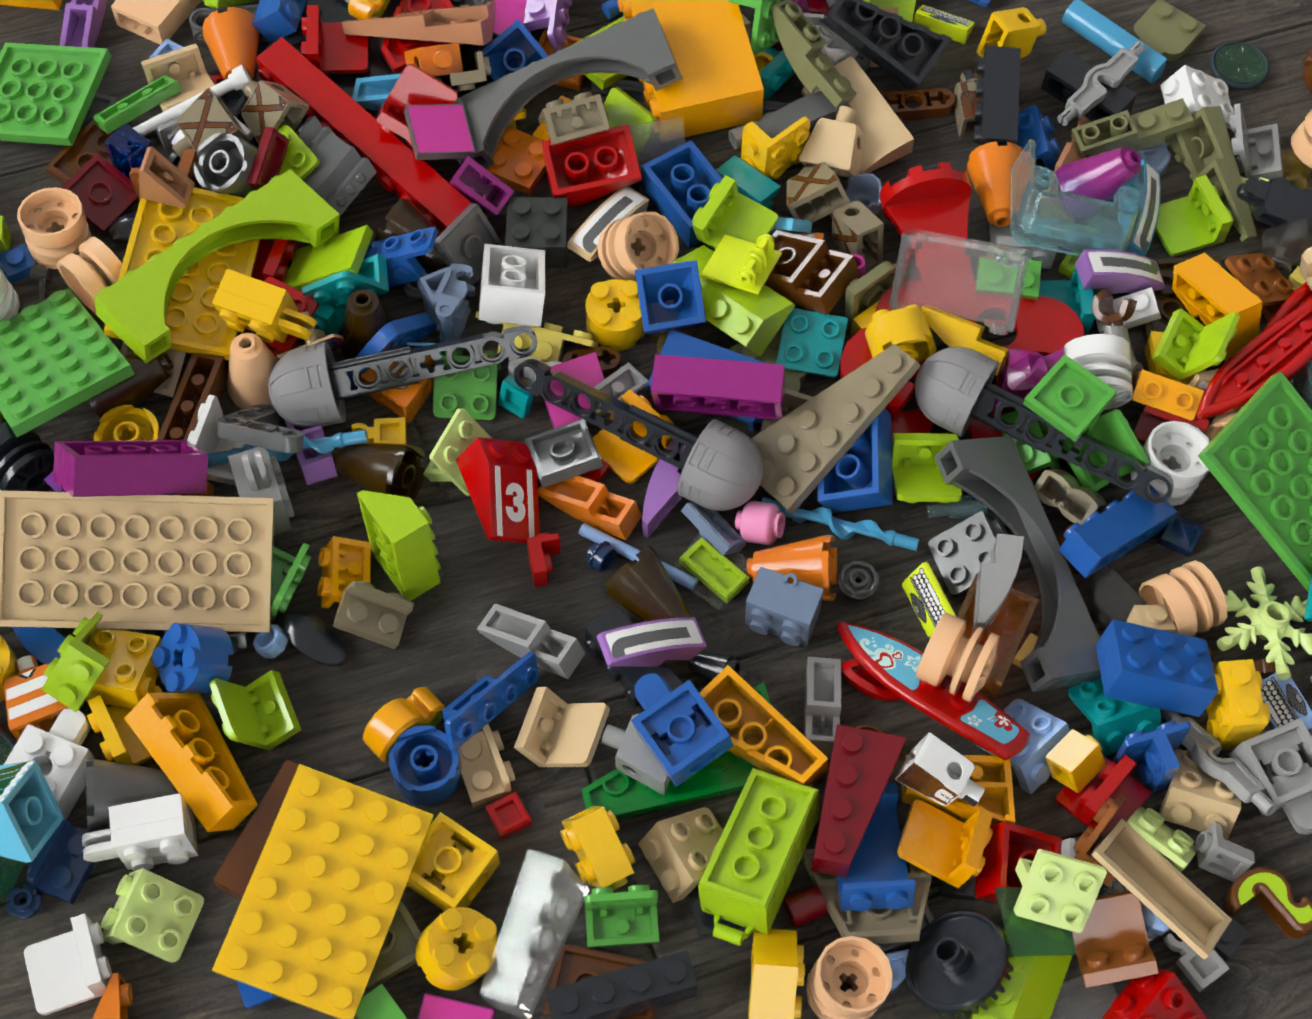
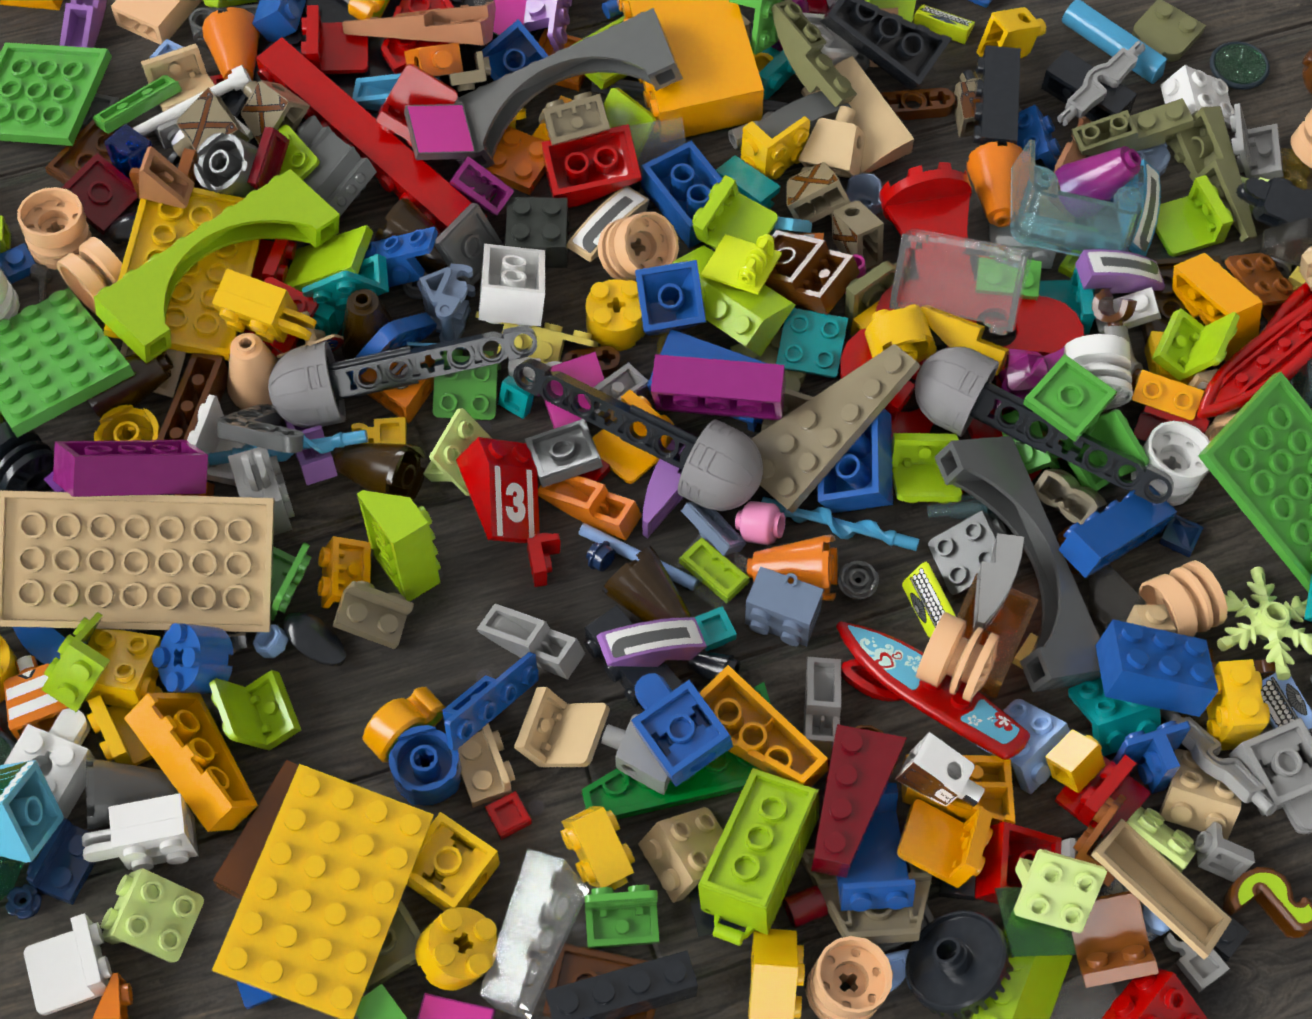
(716, 628): none -> teal tile

